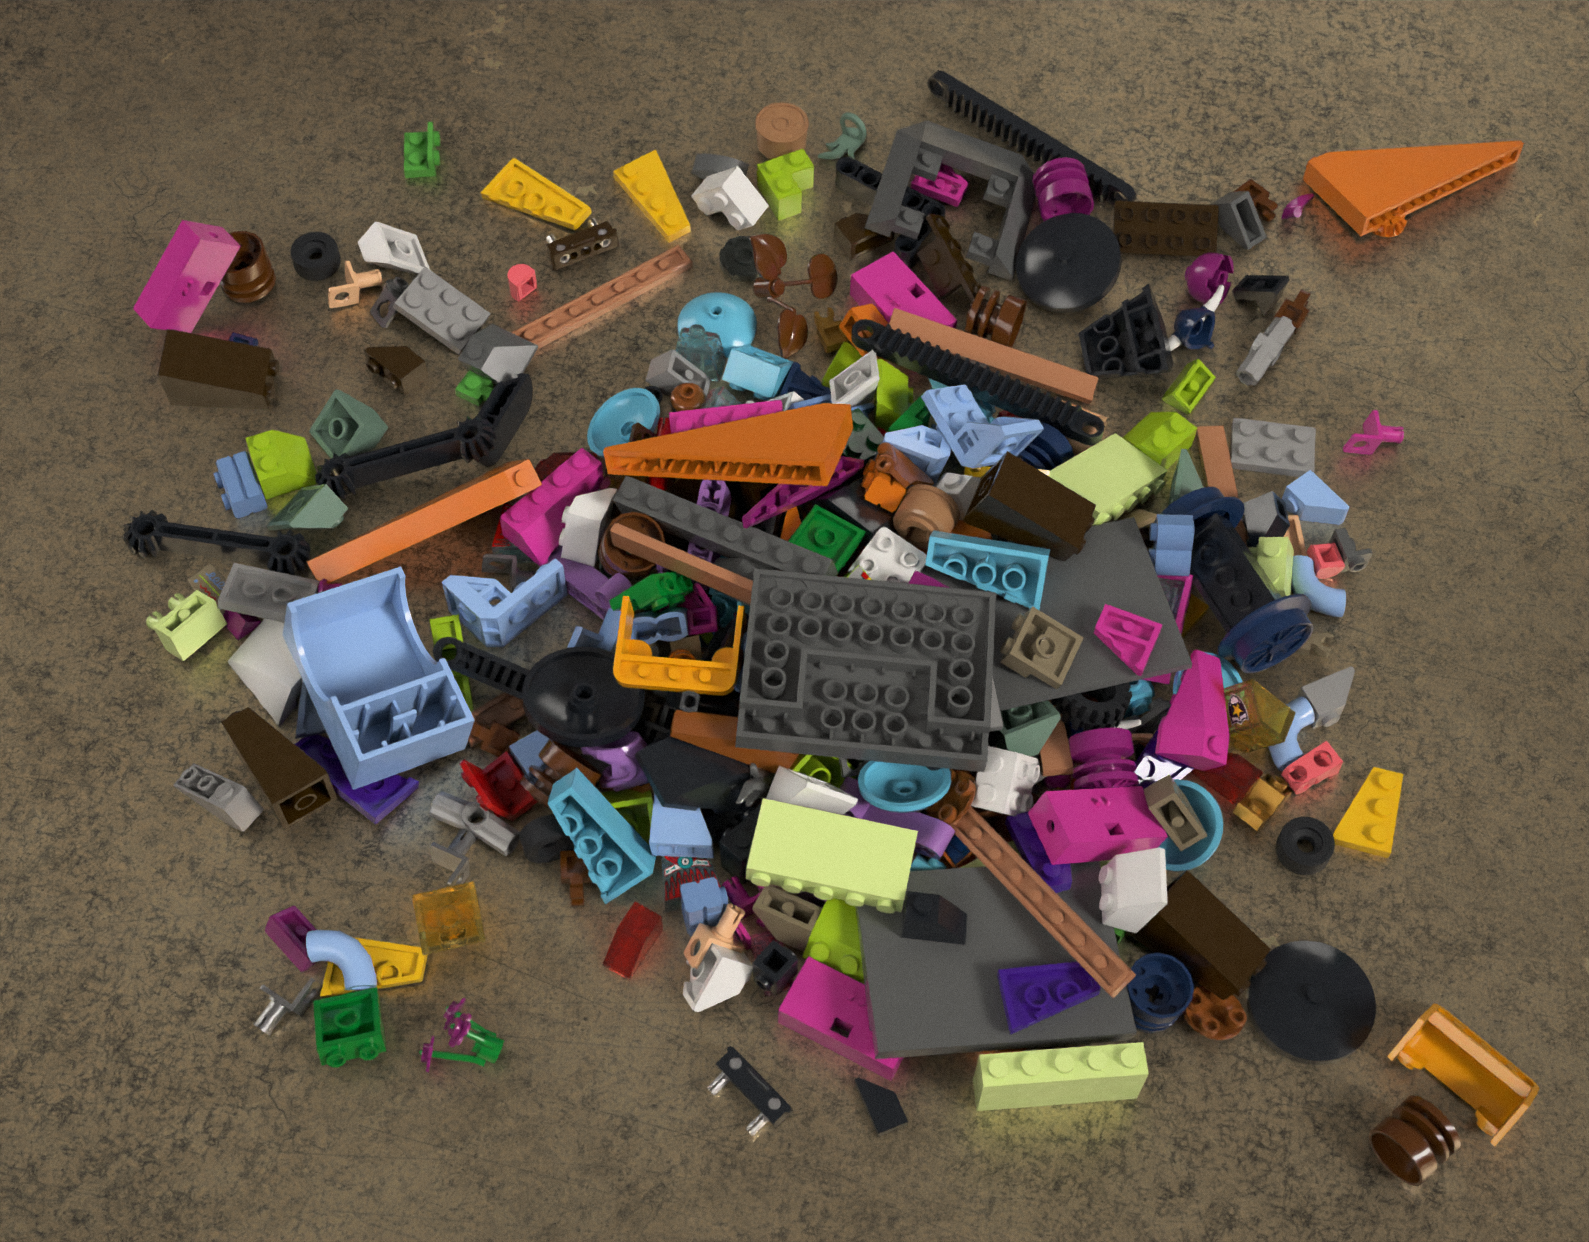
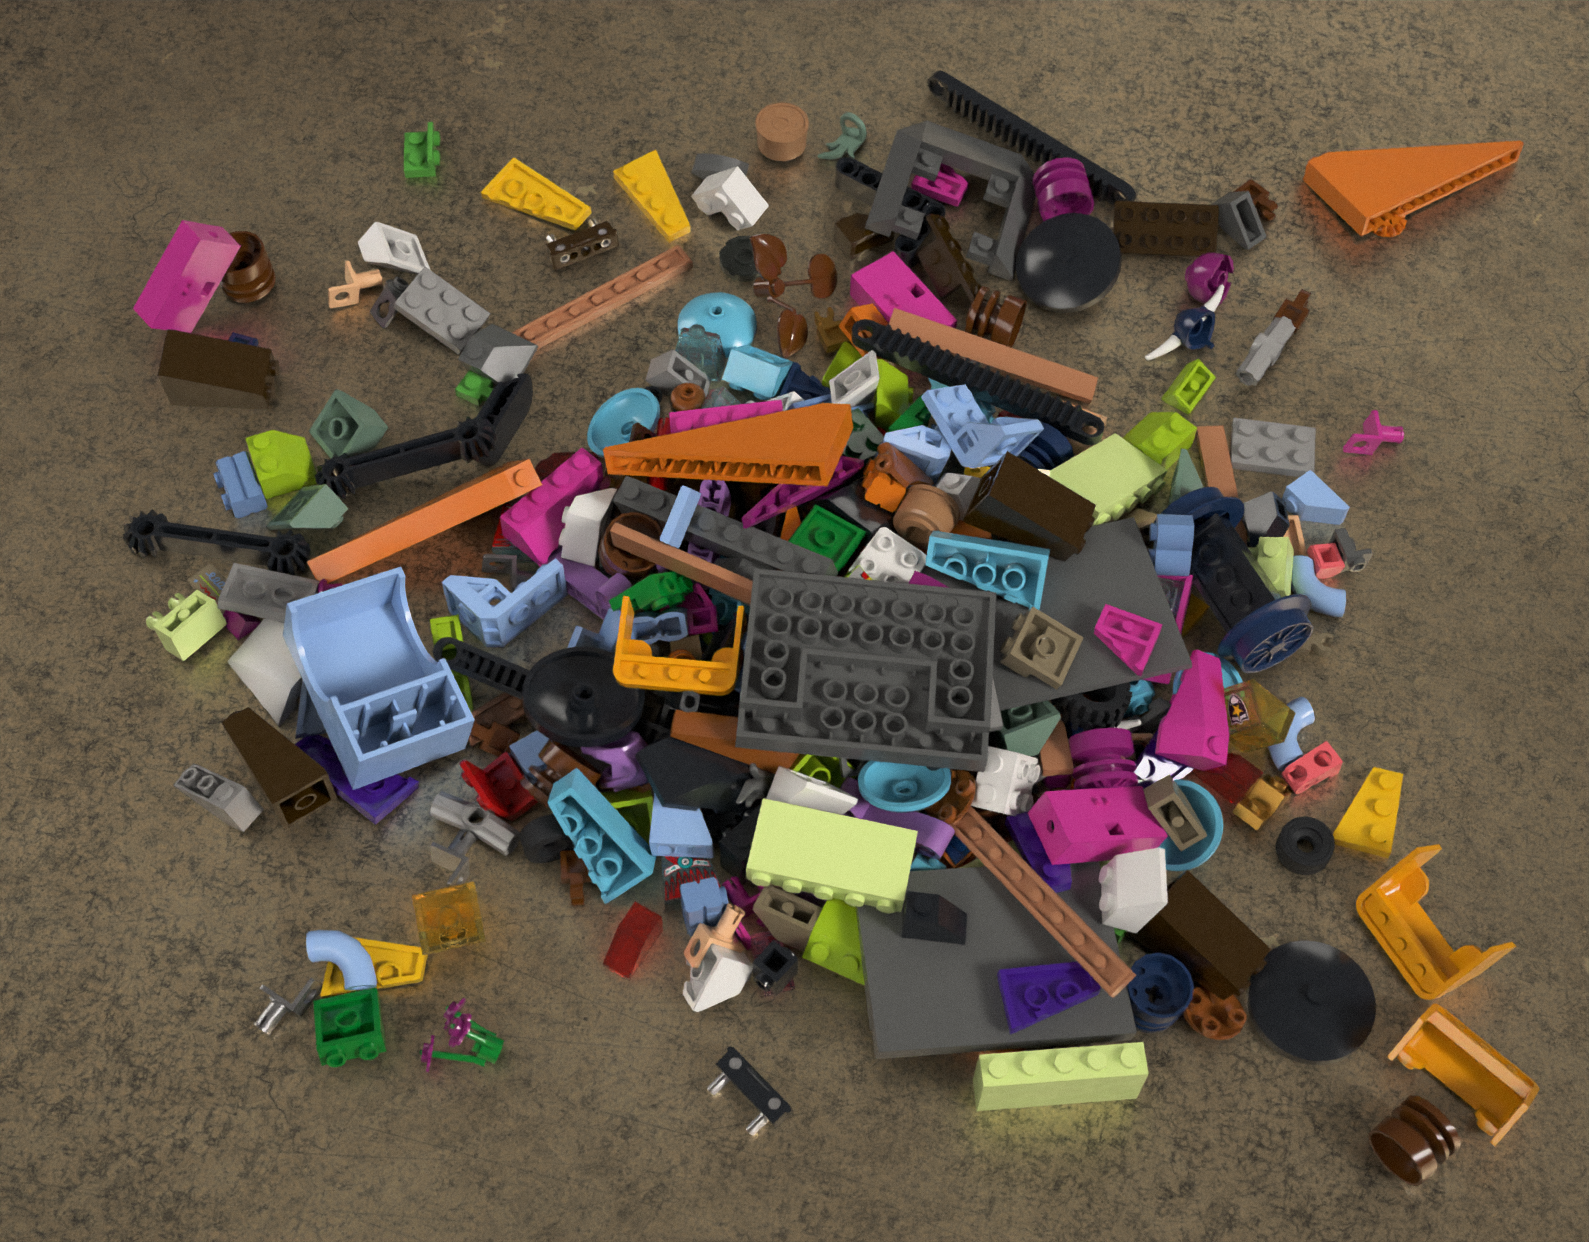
(289, 933): magenta slope -> none
(315, 243): black tyre -> none
(397, 366): dark brown slope -> none
(521, 281): coral brick -> none
(680, 516): none -> light blue tile
(783, 181): lime brick -> none
(833, 1014): dark pink brick -> none
(882, 1107): black tile -> none
(1128, 340): black wedge -> none
(1263, 288): black slope -> none
(1294, 208): magenta bar -> none
(1328, 696): light grey slope -> none
(1410, 936): none -> light orange windscreen

